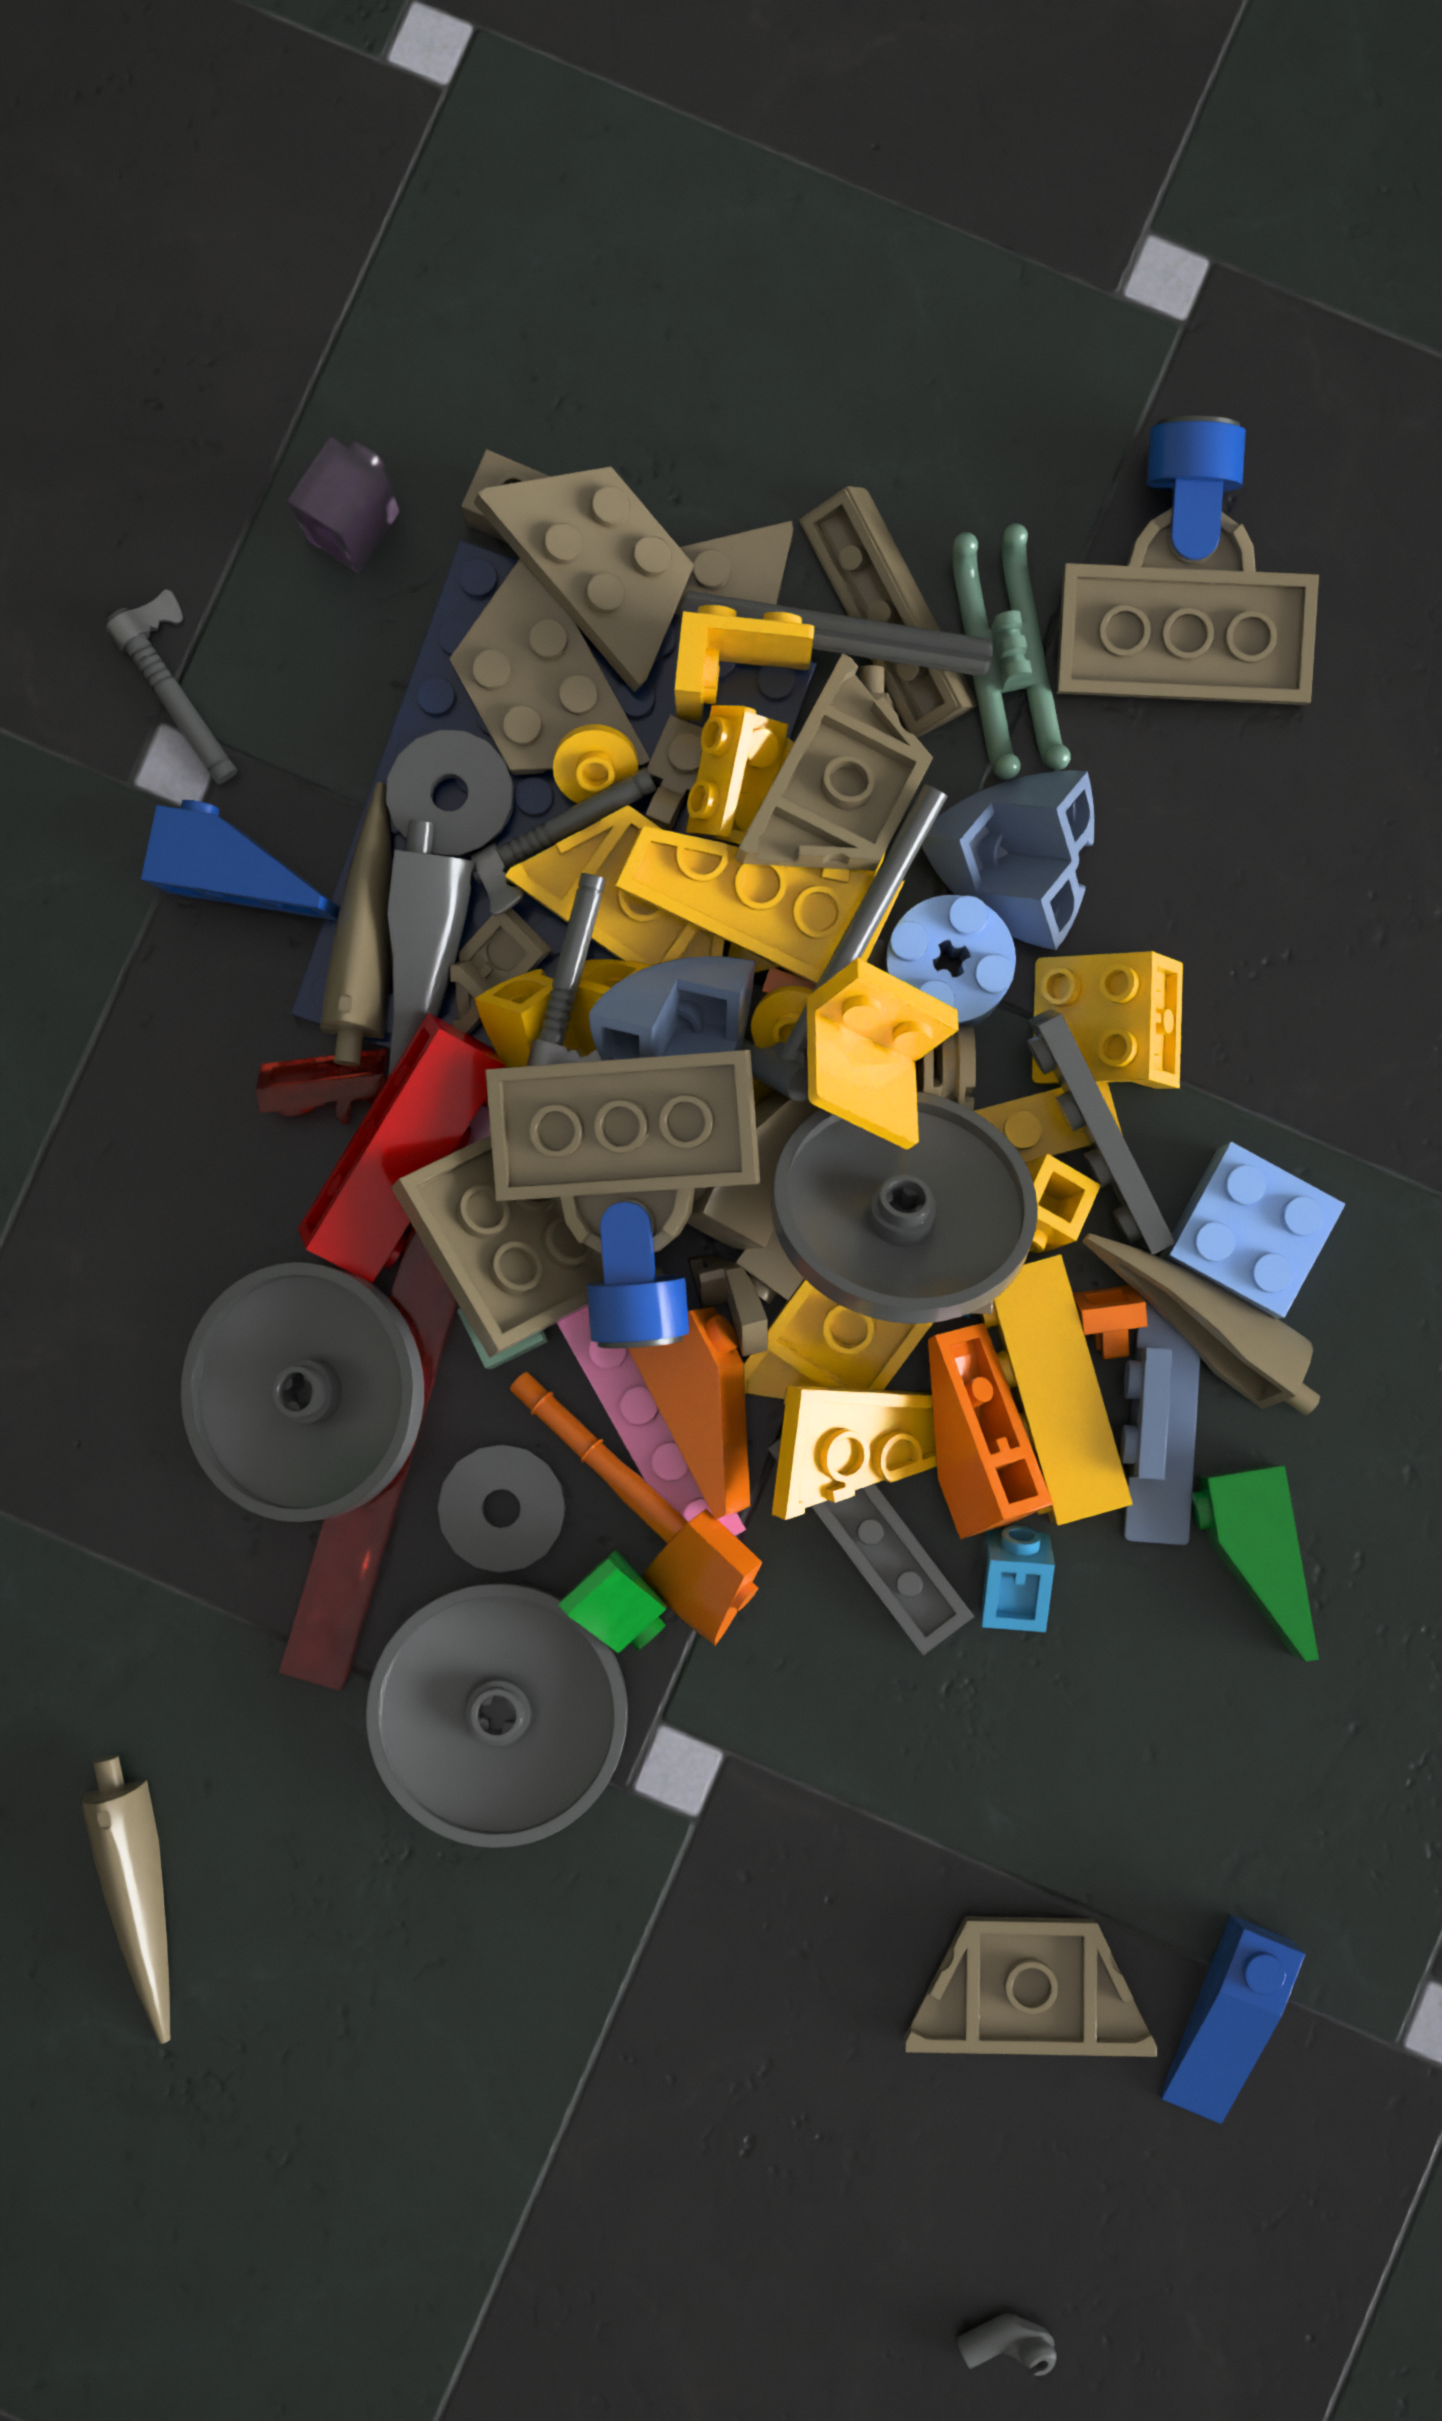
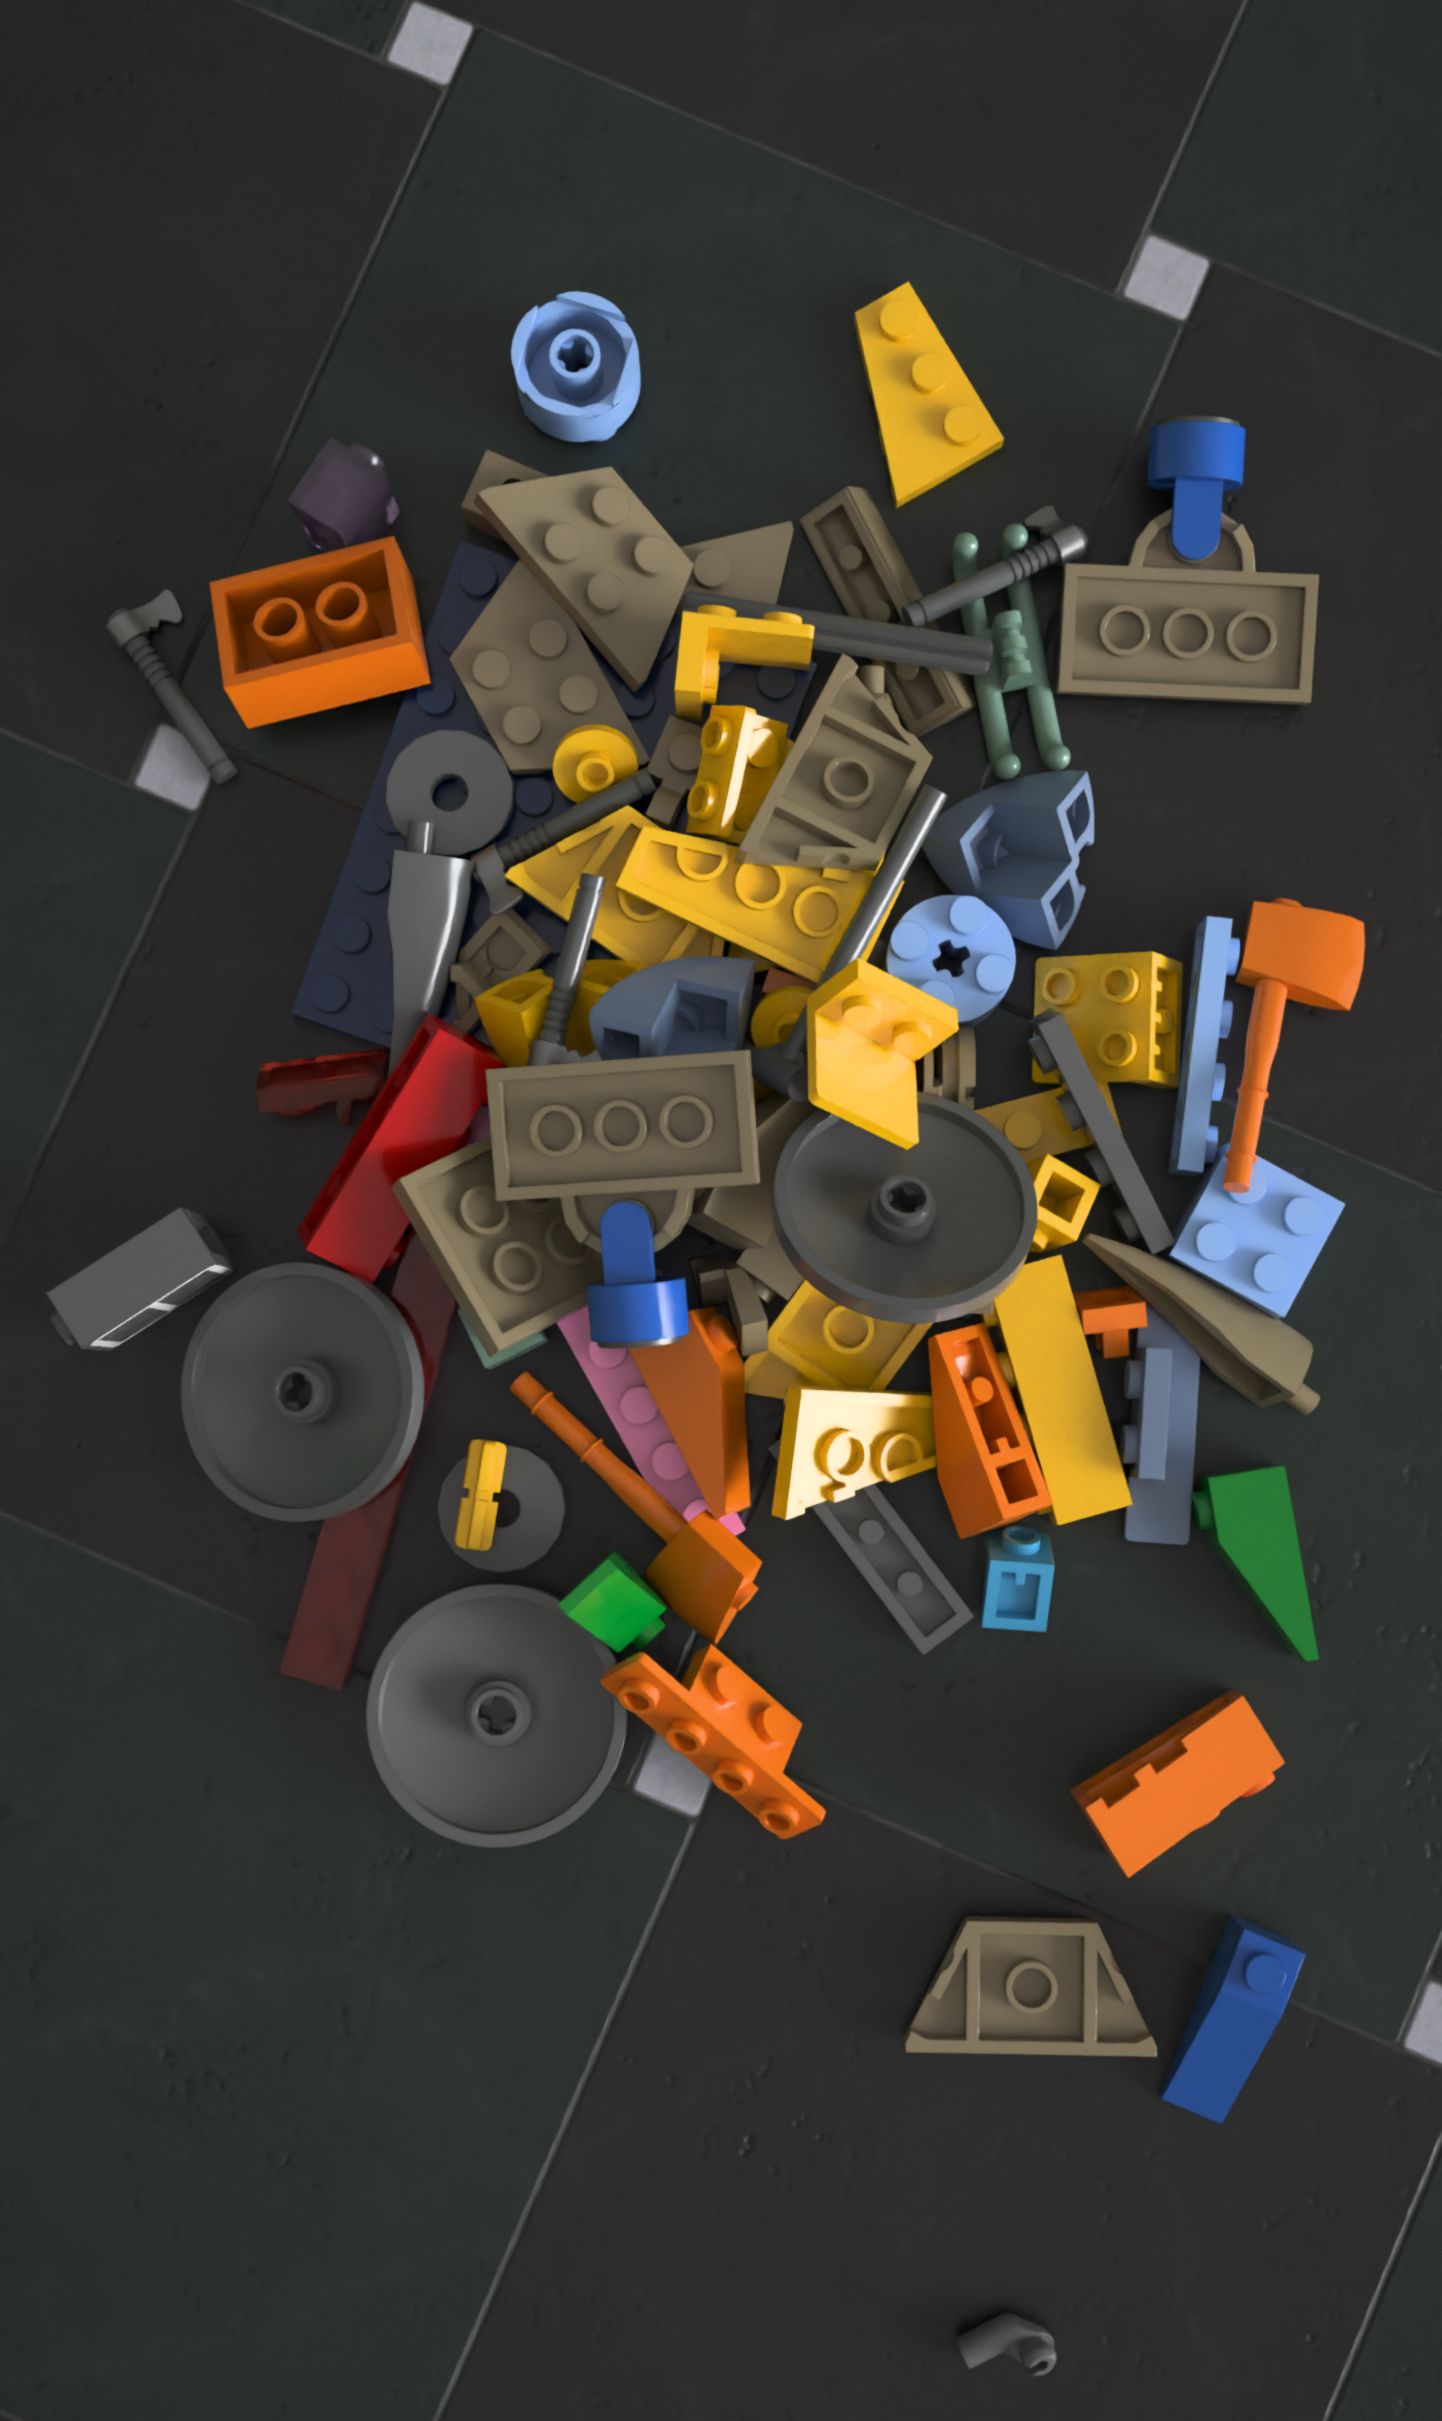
(130, 1876): dark tan piece -> none
(140, 1281): none -> dark grey brick
(210, 859): blue slope -> none
(319, 632): none -> orange brick
(361, 952): dark tan piece -> none
(478, 1510): none -> yellow piece
(547, 352): none -> light blue brick
(725, 1730): none -> orange bracket
(920, 395): none -> yellow wing
(1059, 546): none -> dark grey piece
(1178, 1781): none -> orange wedge
(1206, 1021): none -> light blue plate
(1284, 956): none -> orange piece

